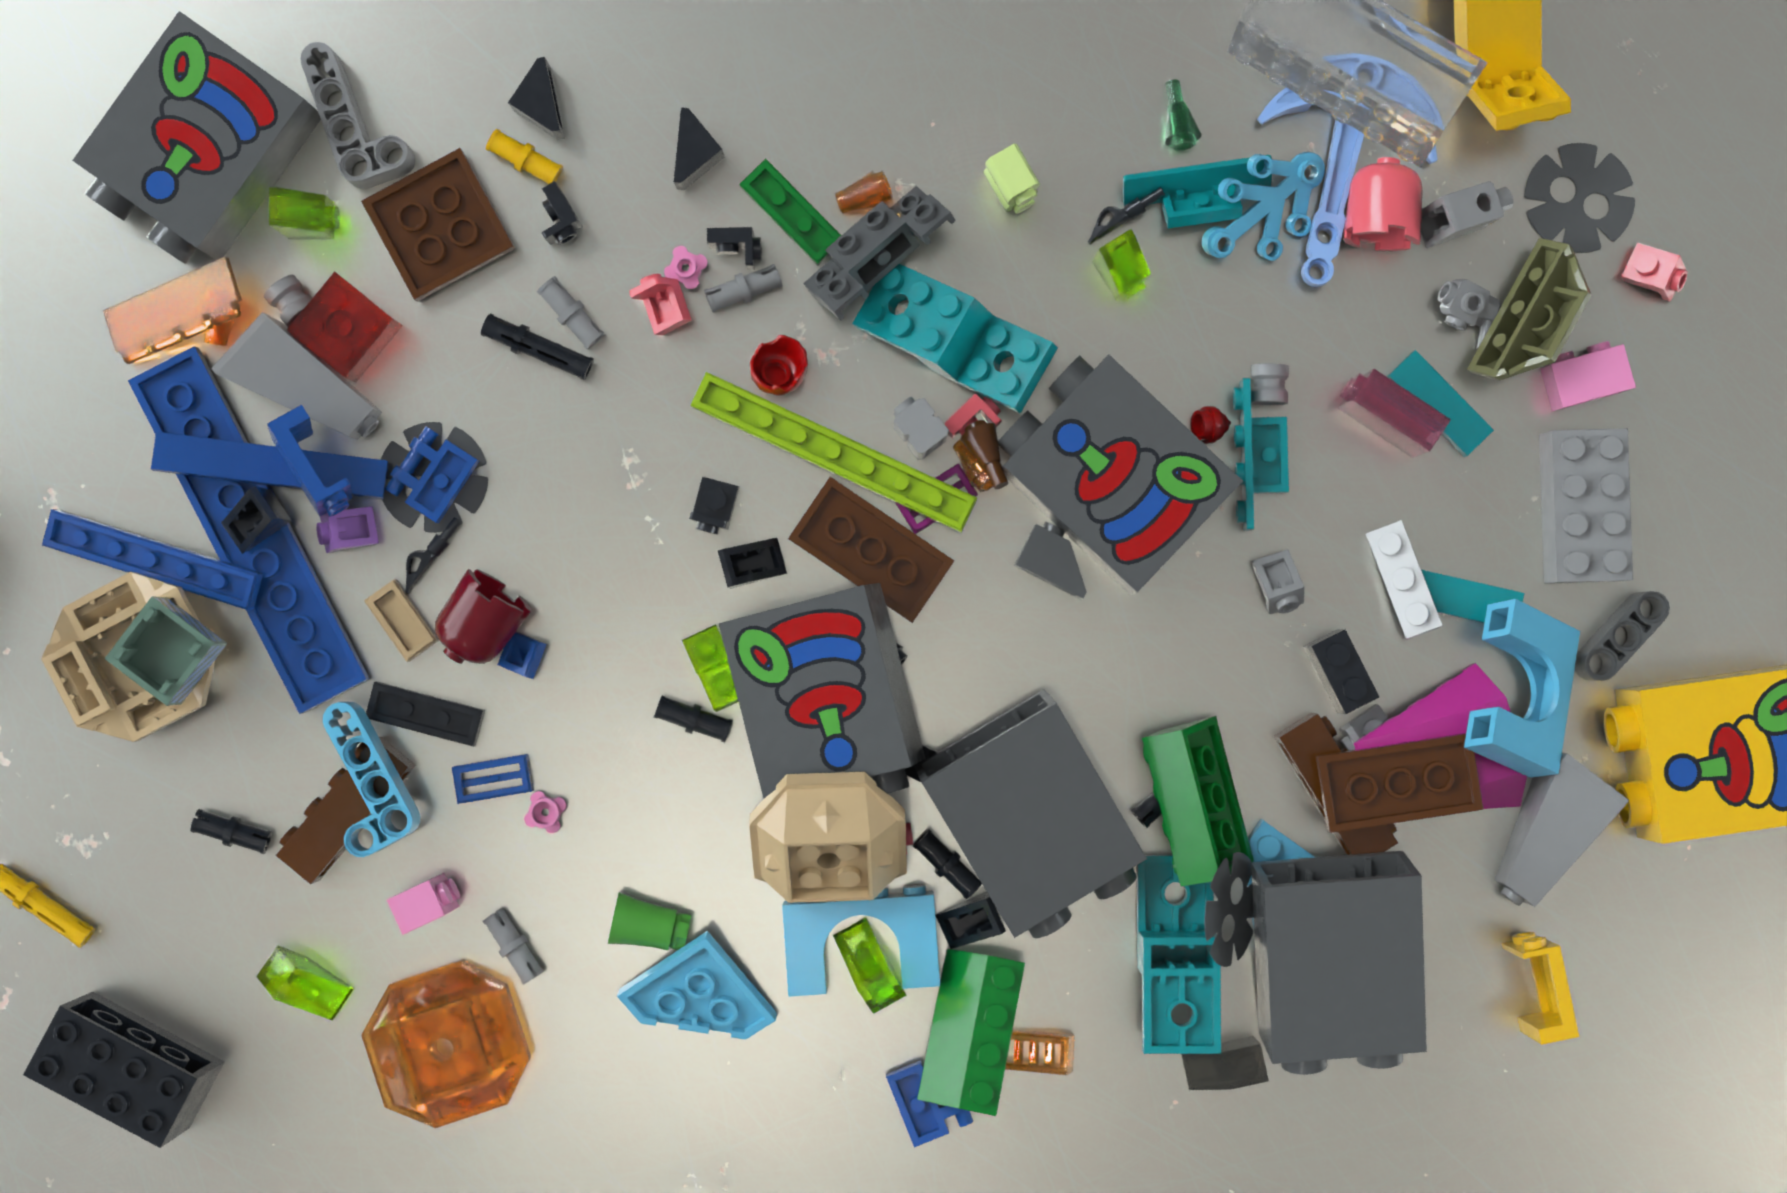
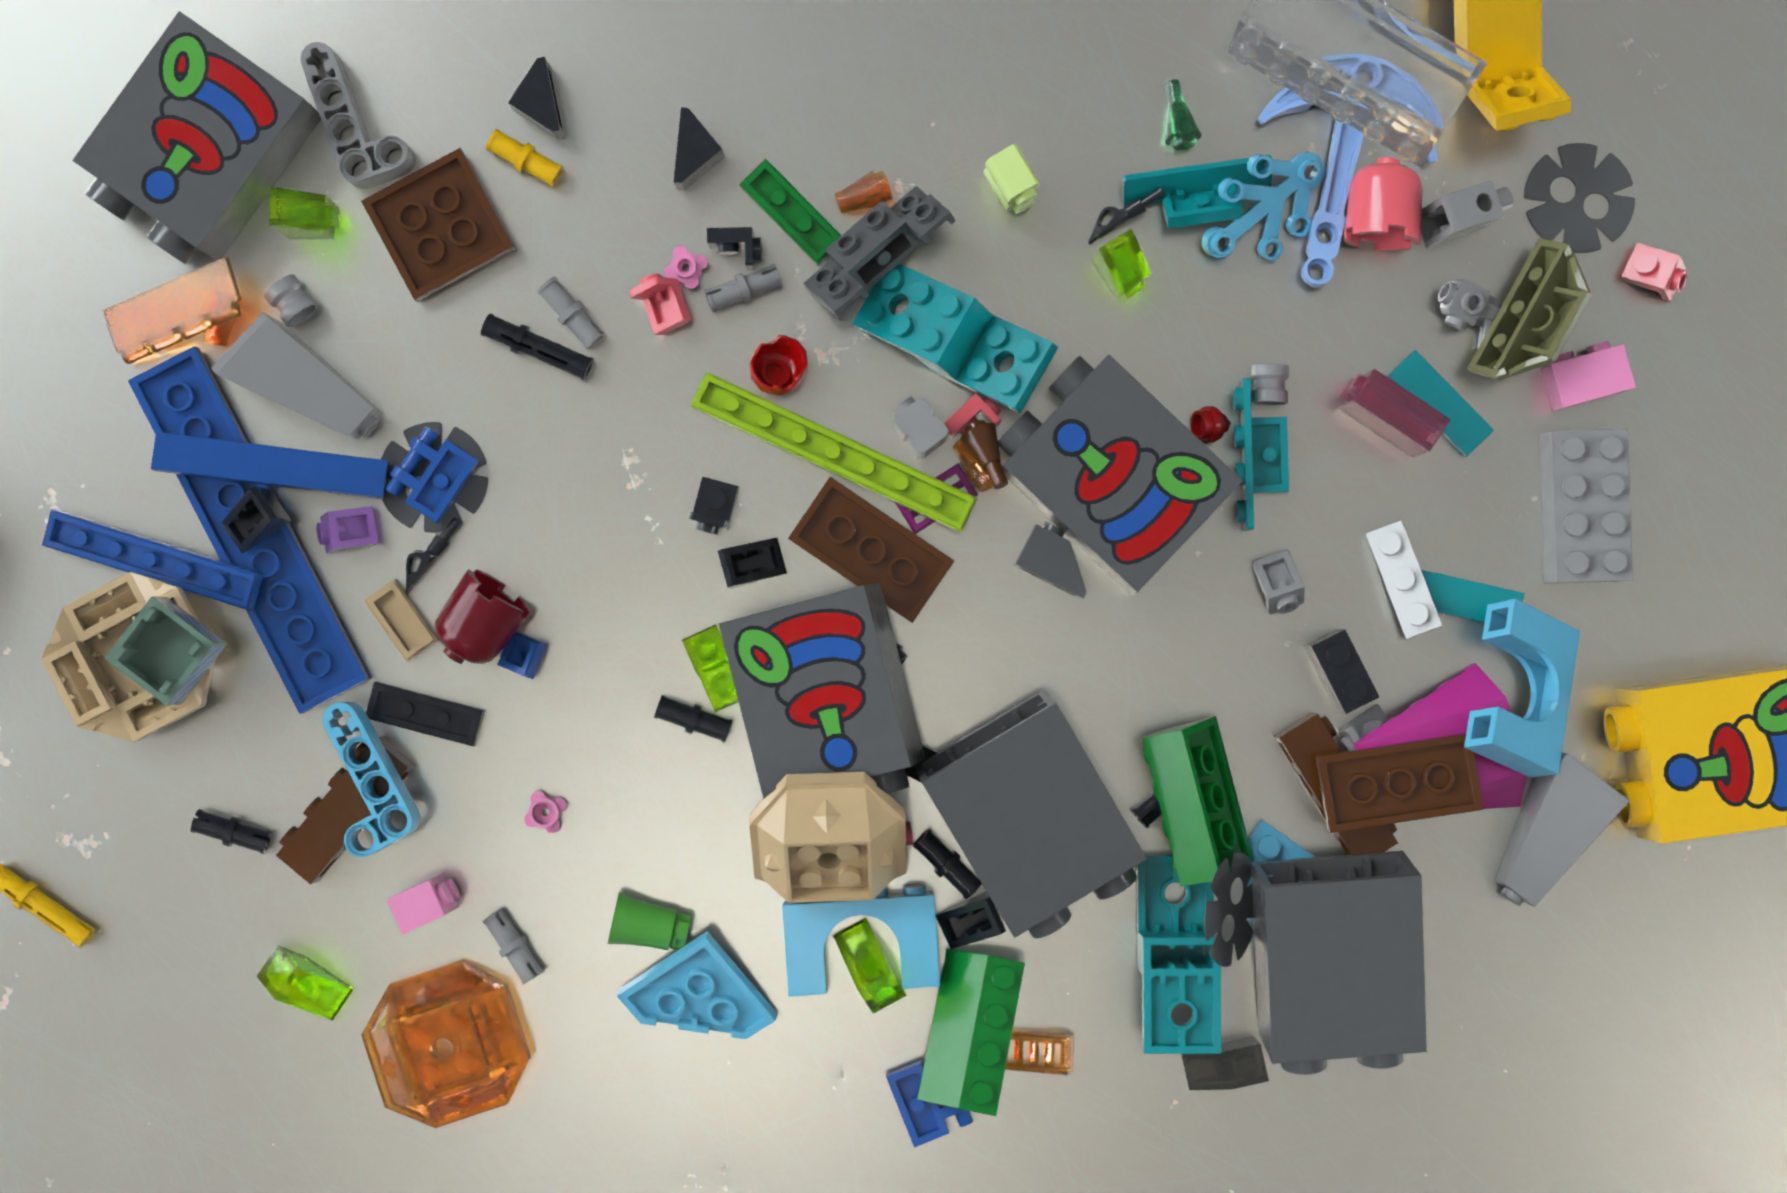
(123, 1068): black brick -> none
(286, 434): blue panel -> none
(344, 327): clear red brick -> none
(523, 773): blue tile -> none
(559, 208): black bracket -> none
(1557, 1014): yellow panel -> none
(1638, 631): dark grey beam -> none

